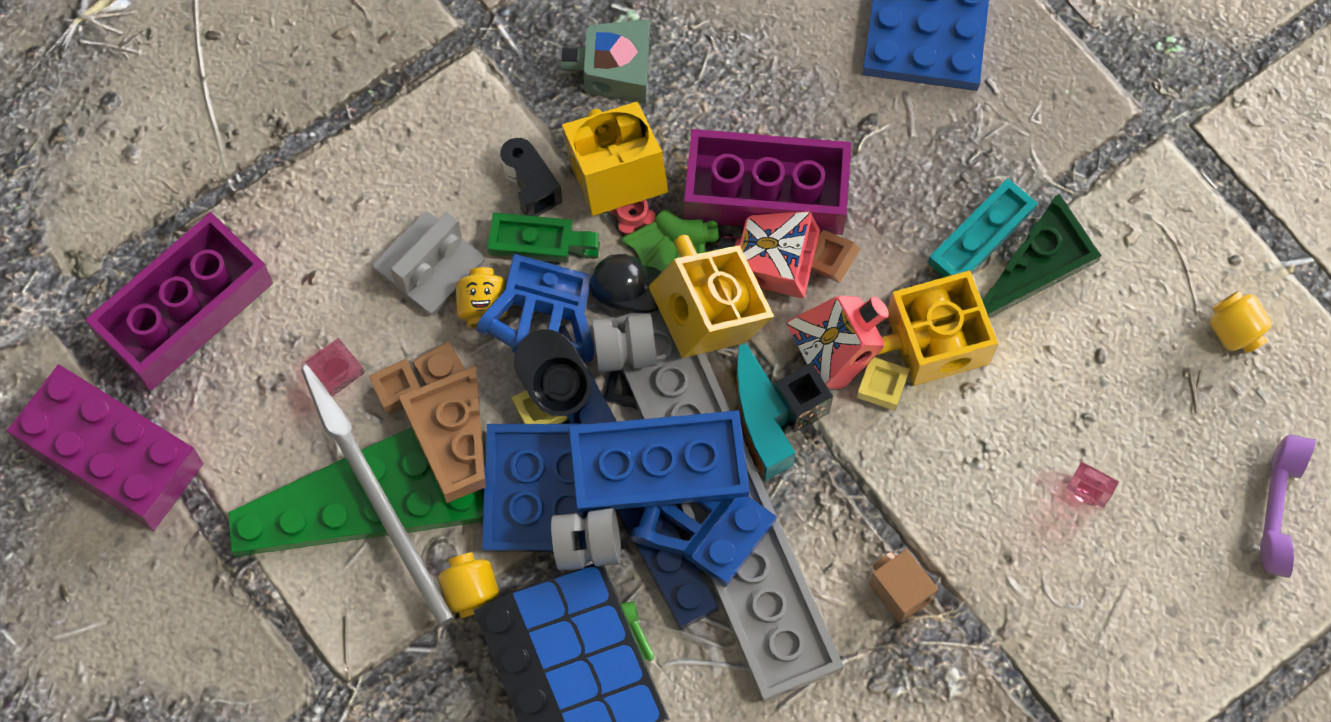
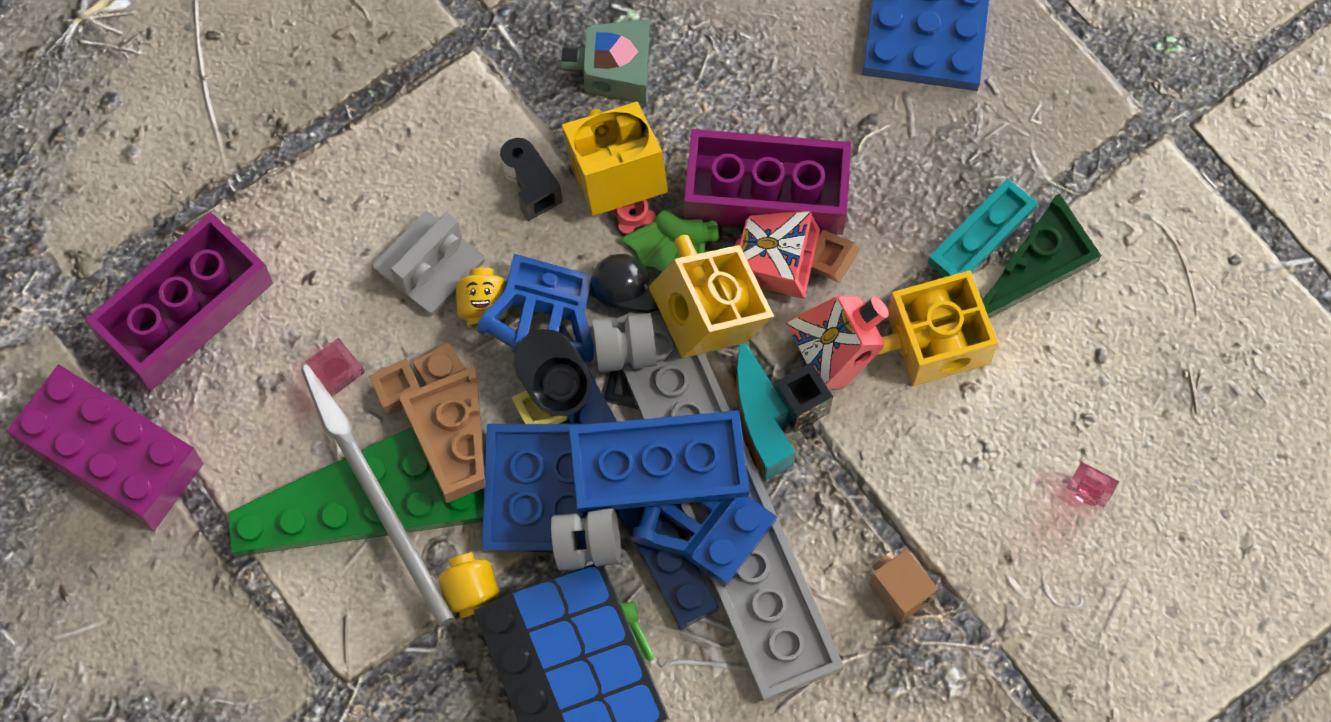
(539, 238): green plate -> none
(883, 383): light yellow plate -> none
(1240, 322): yellow head -> none
(1288, 460): medium lavender piece -> none

